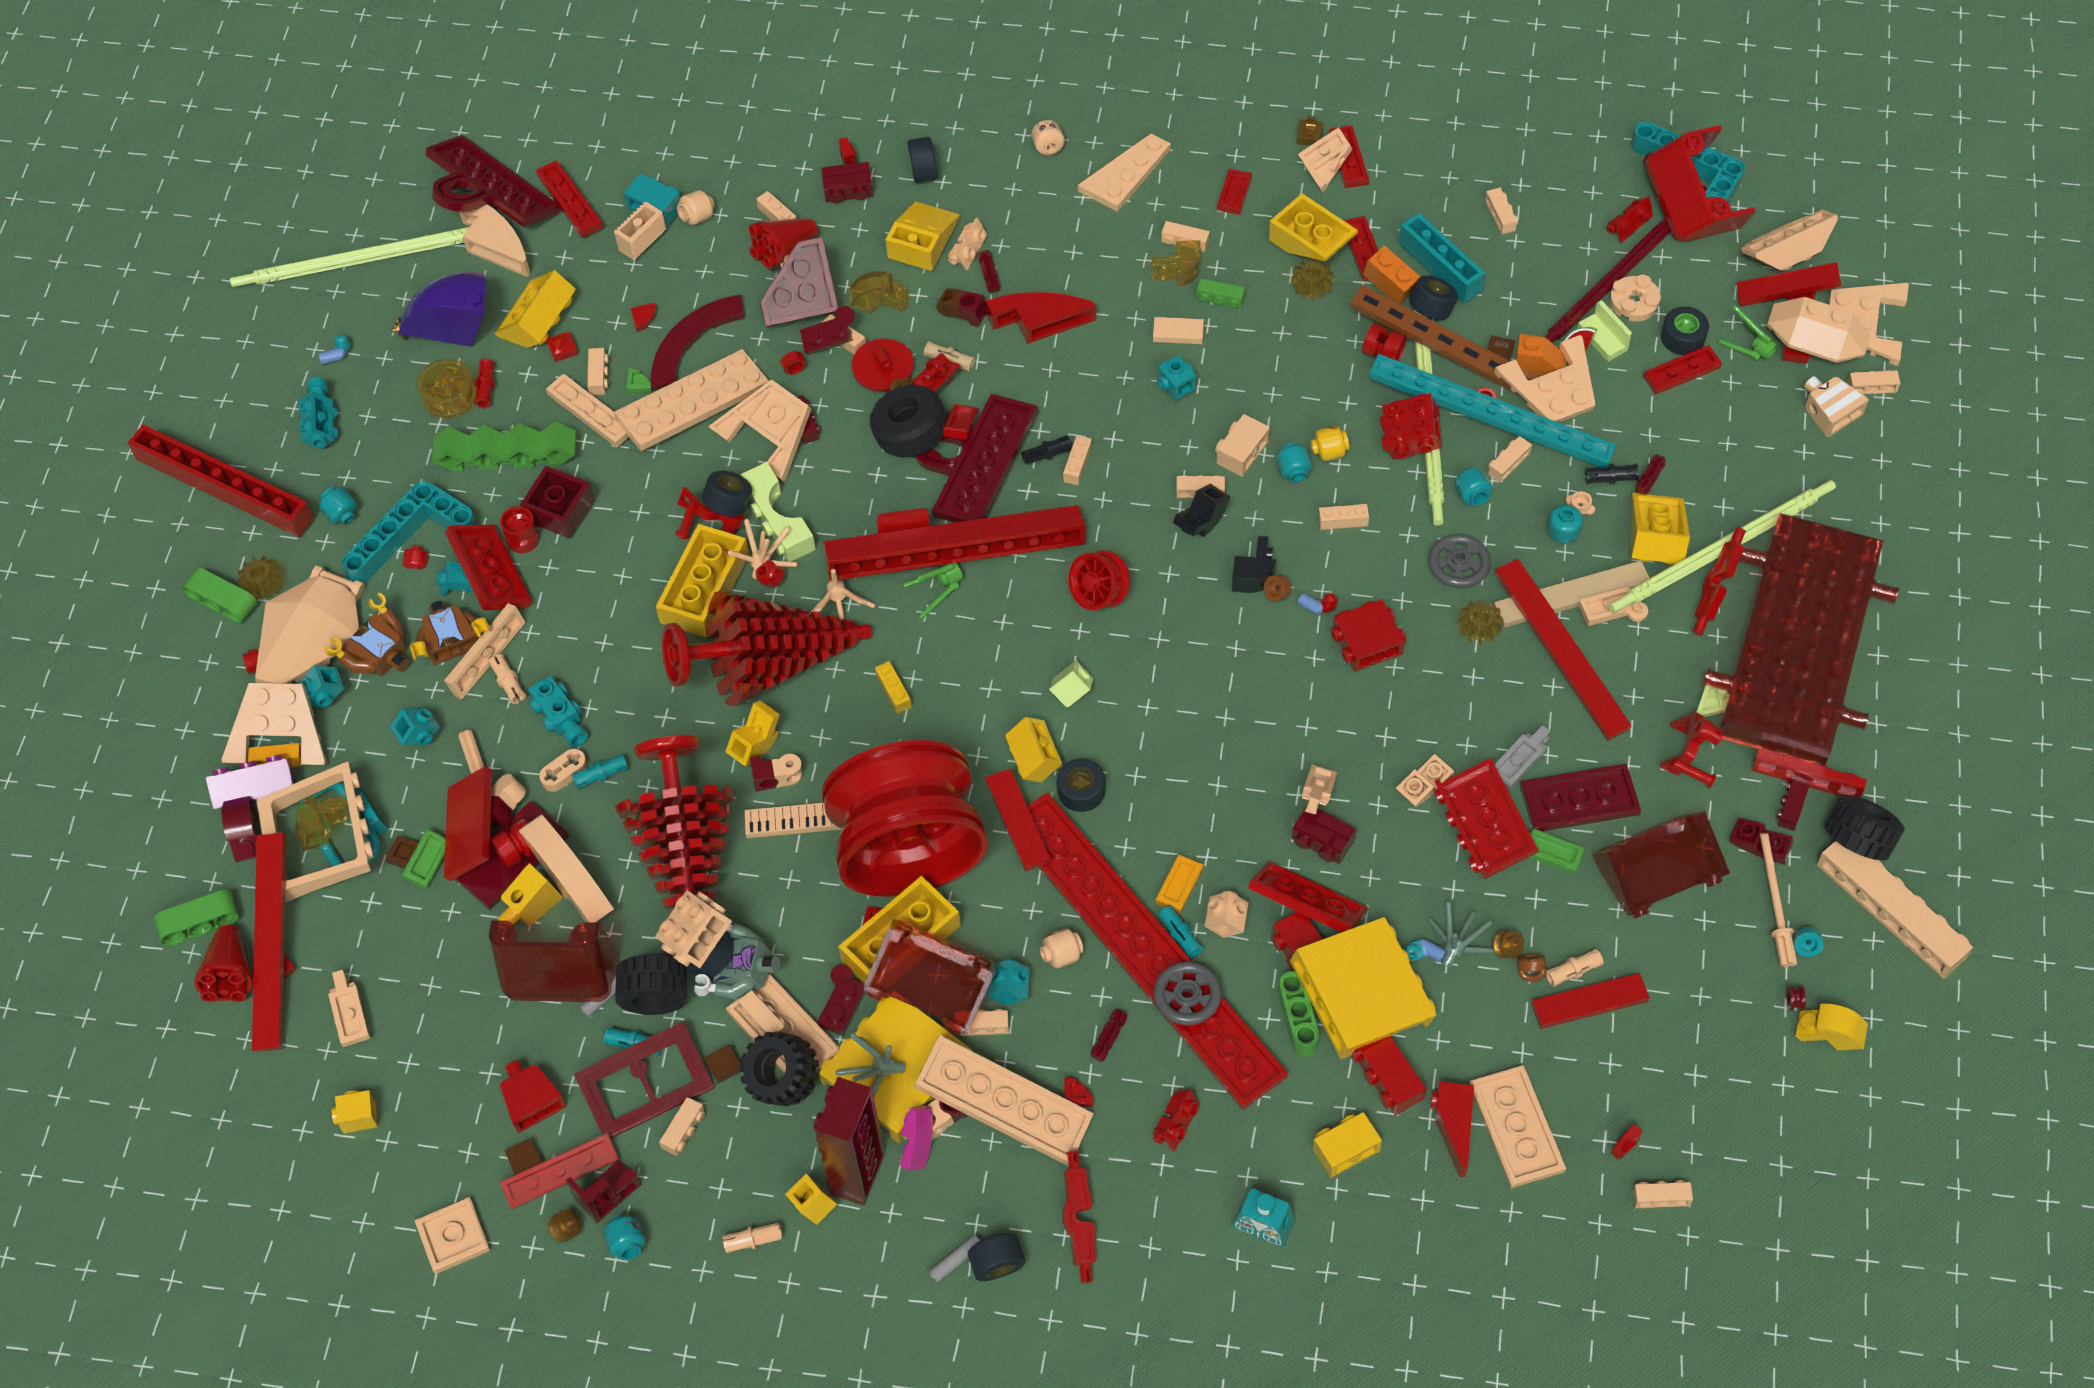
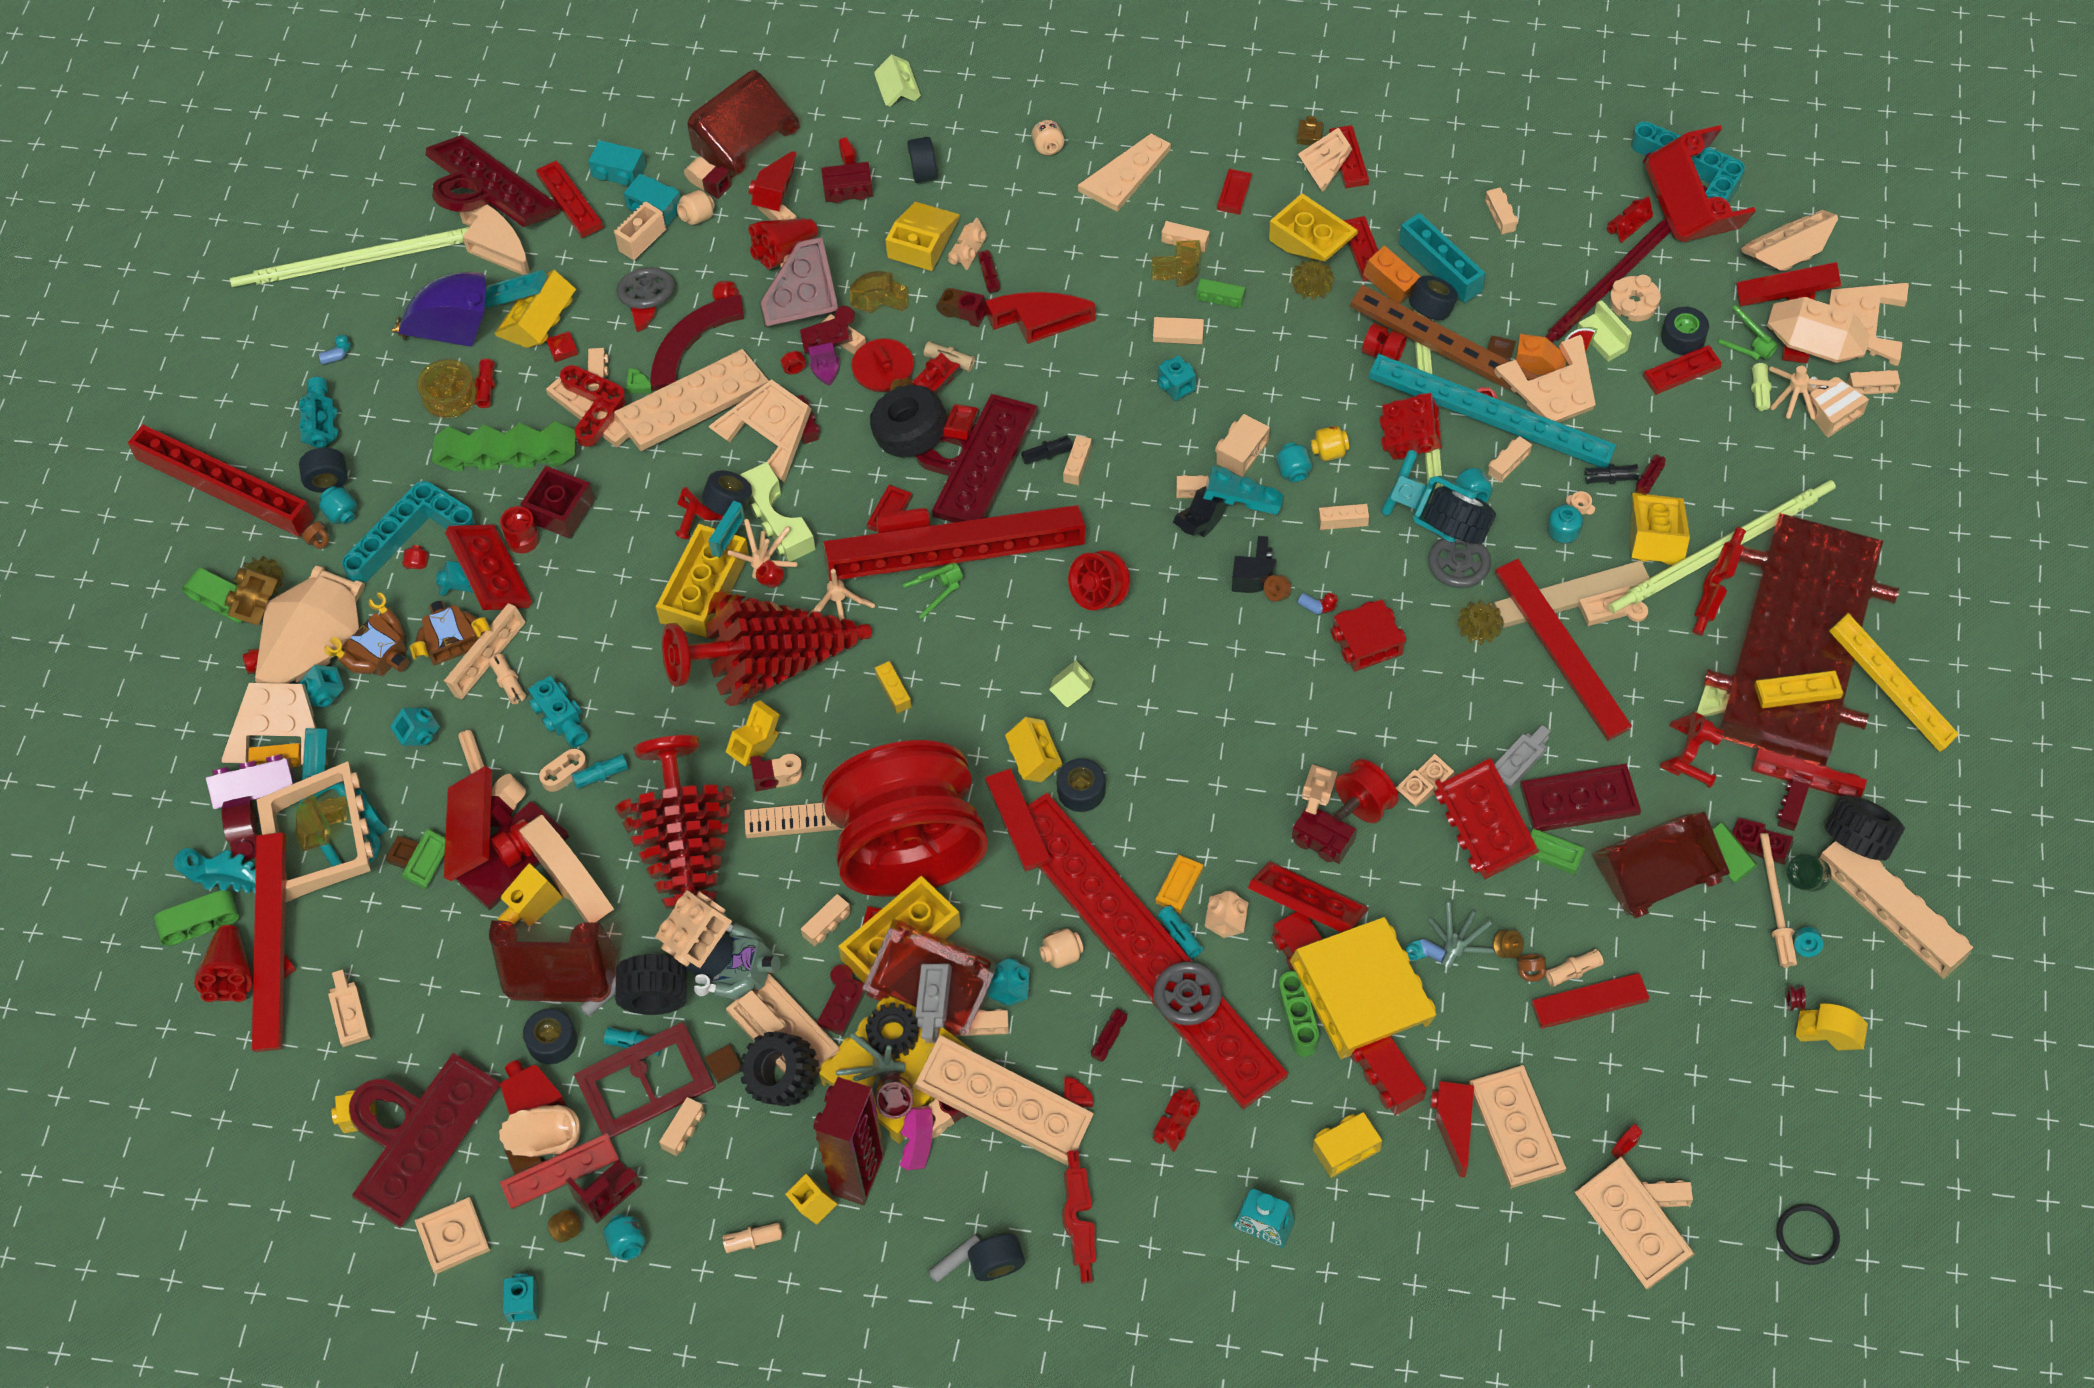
(217, 870): none -> teal plant
(250, 595): none -> pearl gold cylinder
(314, 752): none -> teal tile
(315, 533): none -> dark orange tile
(323, 469): none -> black wheel
(424, 1140): none -> dark red plate
(514, 288): none -> teal tile
(520, 1298): none -> teal brick
(540, 1131): none -> light nougat hair
(544, 1027): none -> black wheel
(600, 400): none -> red beam
(616, 163): none -> teal brick
(645, 288): none -> dark grey plate
(708, 177): none -> leg
(724, 289): none -> red piece
(726, 529): none -> teal tile
(739, 121): none -> clear red windscreen
(772, 183): none -> red slope
(824, 362): none -> magenta tile
(826, 920): none -> light nougat piece
(889, 1015): none -> black tyre
(893, 500): none -> red tile
(894, 1095): none -> dark red wheel
(896, 80): none -> yellowish green panel
(933, 999): none -> light grey hinge
(1234, 489): none -> teal wing
(1365, 792): none -> red wheel
(1452, 510): none -> piece
(1634, 1223): none -> light nougat tile
(1735, 855): none -> bright green tile
(1761, 386): none -> yellowish green axle
(1791, 1254): none -> black tyre
(1798, 384): none -> light nougat plant
(1798, 689): none -> yellow tile
(1809, 873): none -> clear green wheel
(1894, 682): none -> yellow tile

